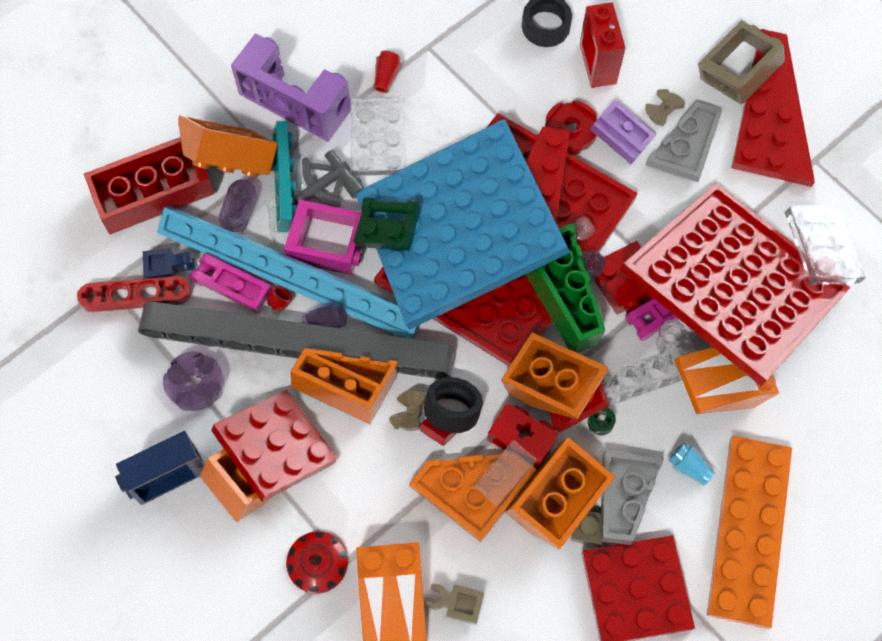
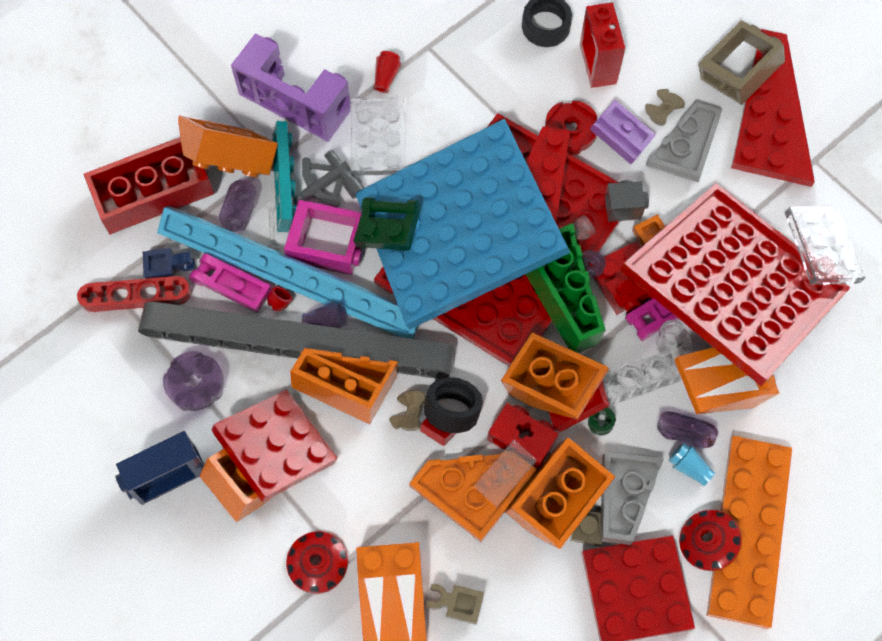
(625, 201): none -> dark grey brick
(648, 229): none -> orange plate
(687, 429): none -> clear purple plate
(718, 551): none -> red dish

